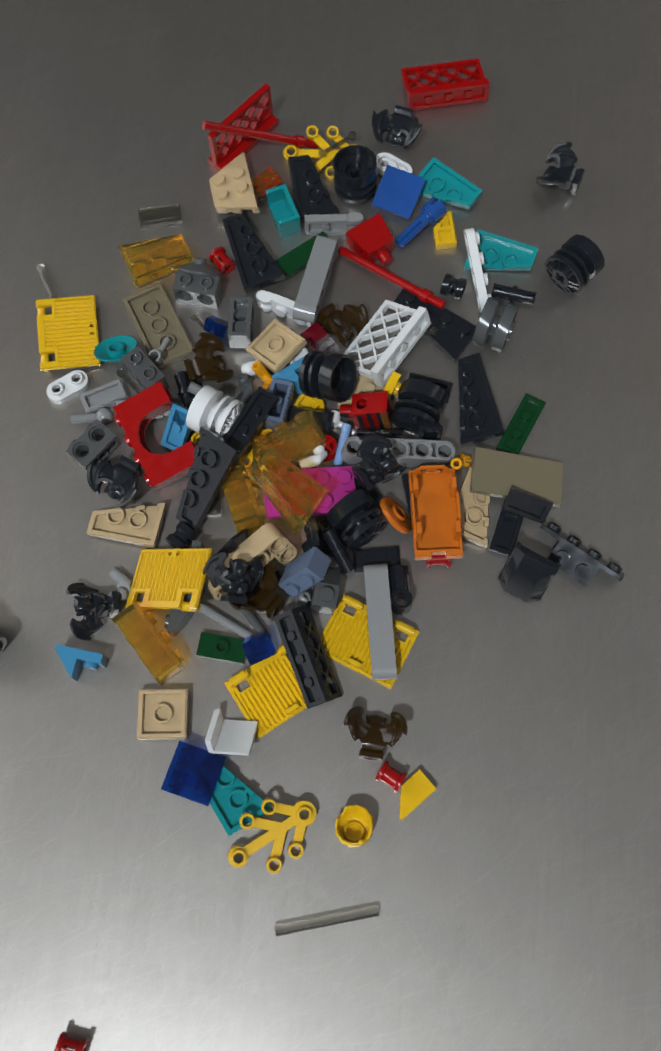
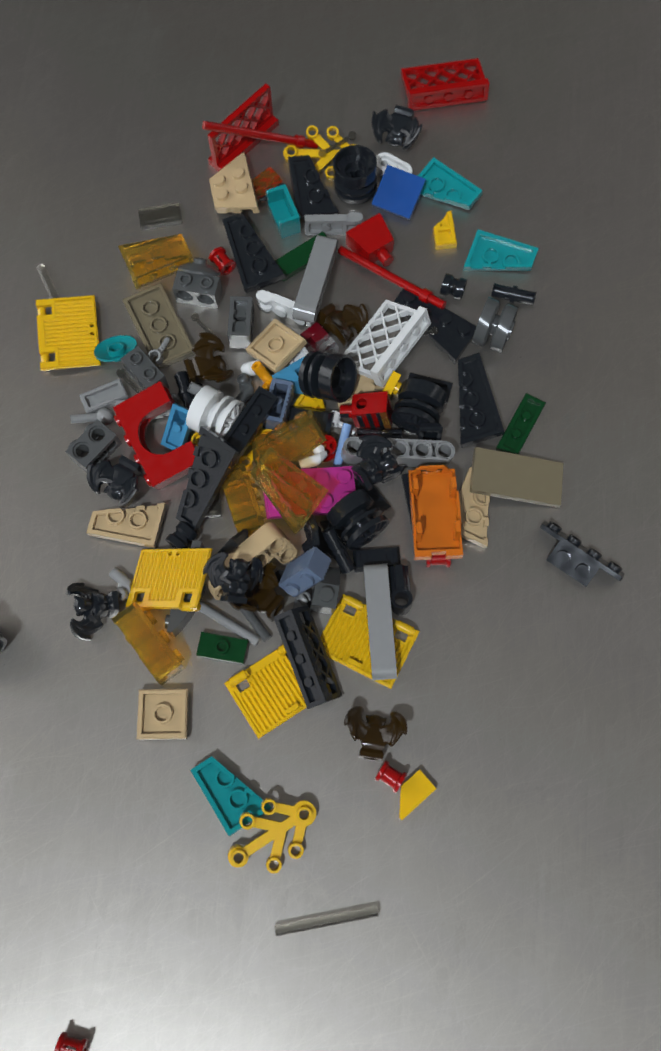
(68, 388): white plate -> none
(74, 659): dark azure slope -> none
(193, 773): clear blue hinge -> none
(216, 326): clear blue slope -> none
(230, 736): white piece -> none
(258, 647): clear blue slope -> none
(354, 826): yellow hair -> none
(395, 515): orange wheel -> none
(429, 214): blue piece -> none
(459, 461): light orange arm -> none
(476, 259): white plate -> none
(506, 532): black tile -> none
(527, 505): black tile -> none
(527, 574): black slope -> none
(565, 173): black animal -> none
(574, 264): black wheel -> none

